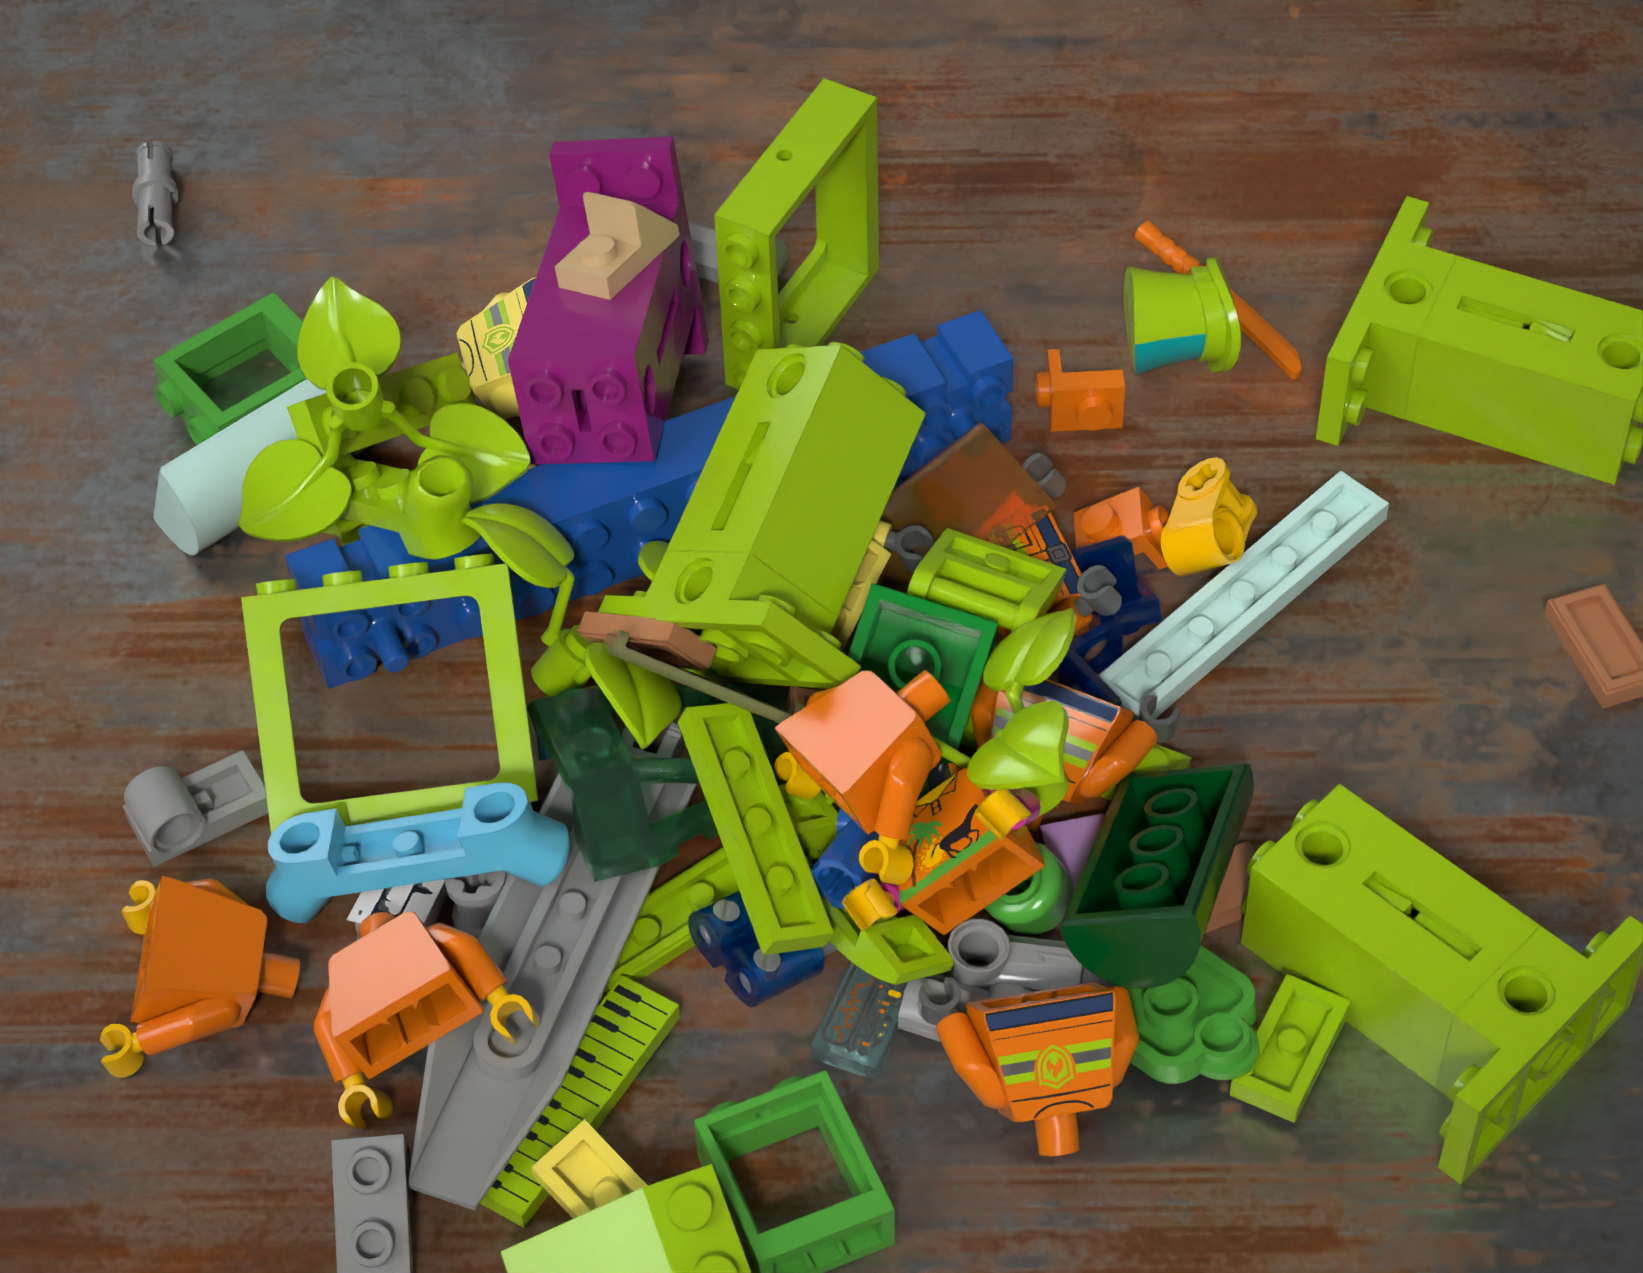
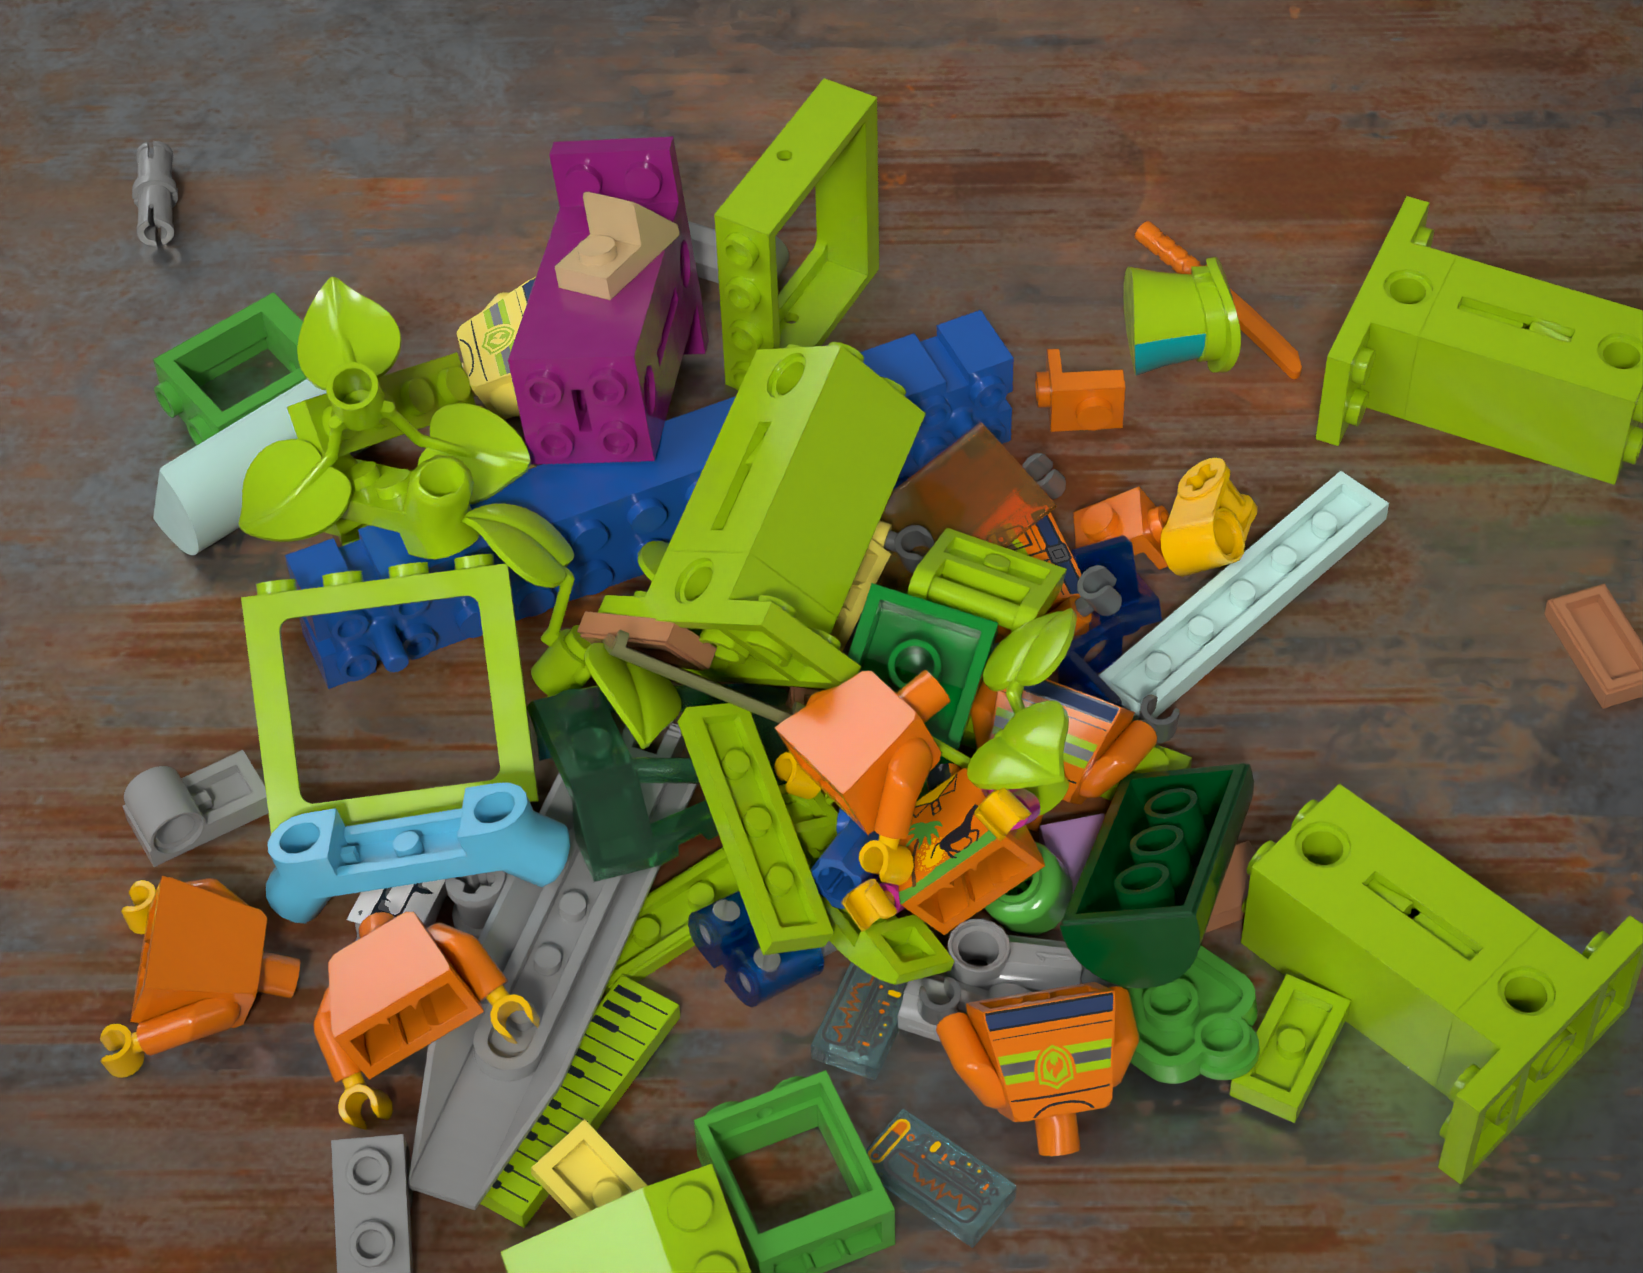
(939, 1178): none -> clear light blue tile

